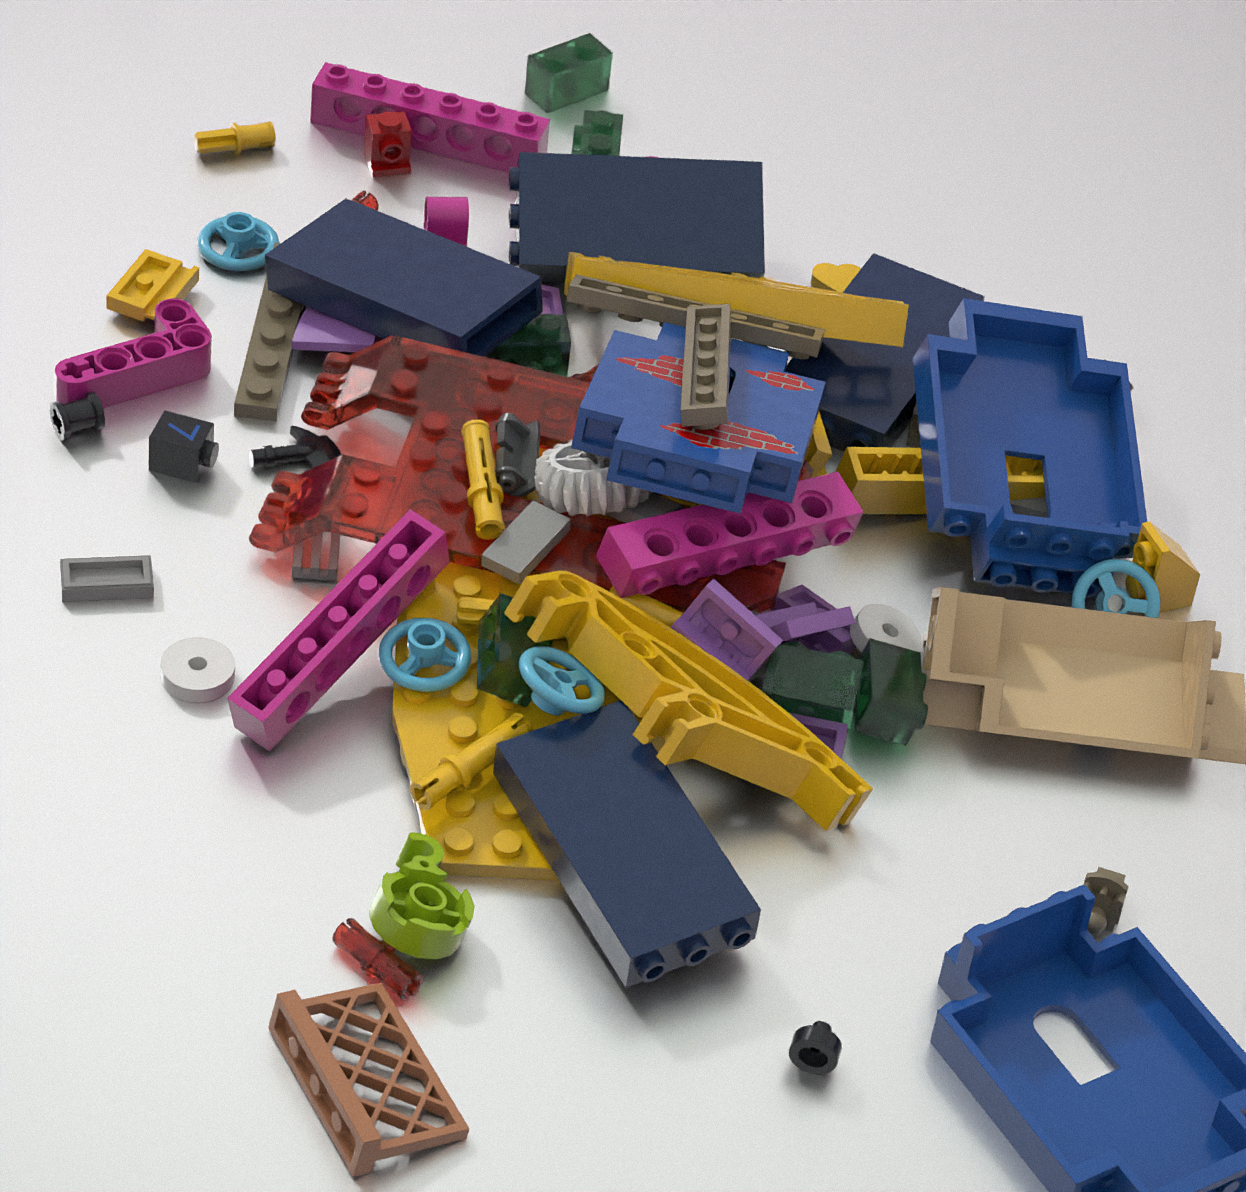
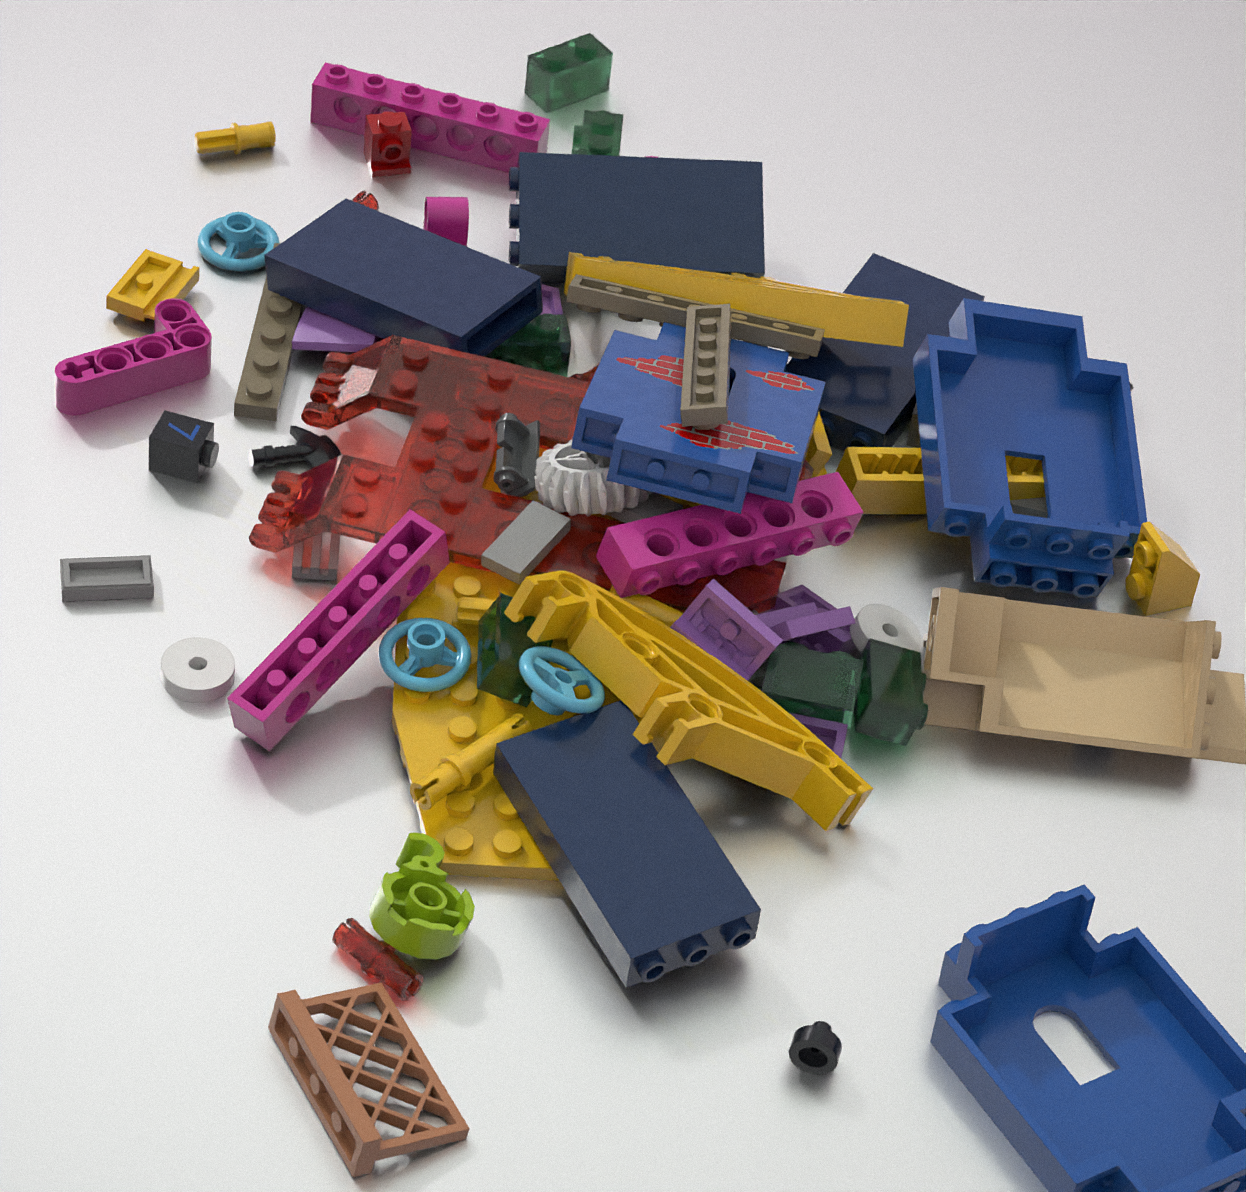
(77, 415): black bush -> none
(484, 492): yellow pin -> none
(833, 277): yellow tile -> none
(1102, 572): medium azure piece -> none
(1109, 901): dark tan piece -> none

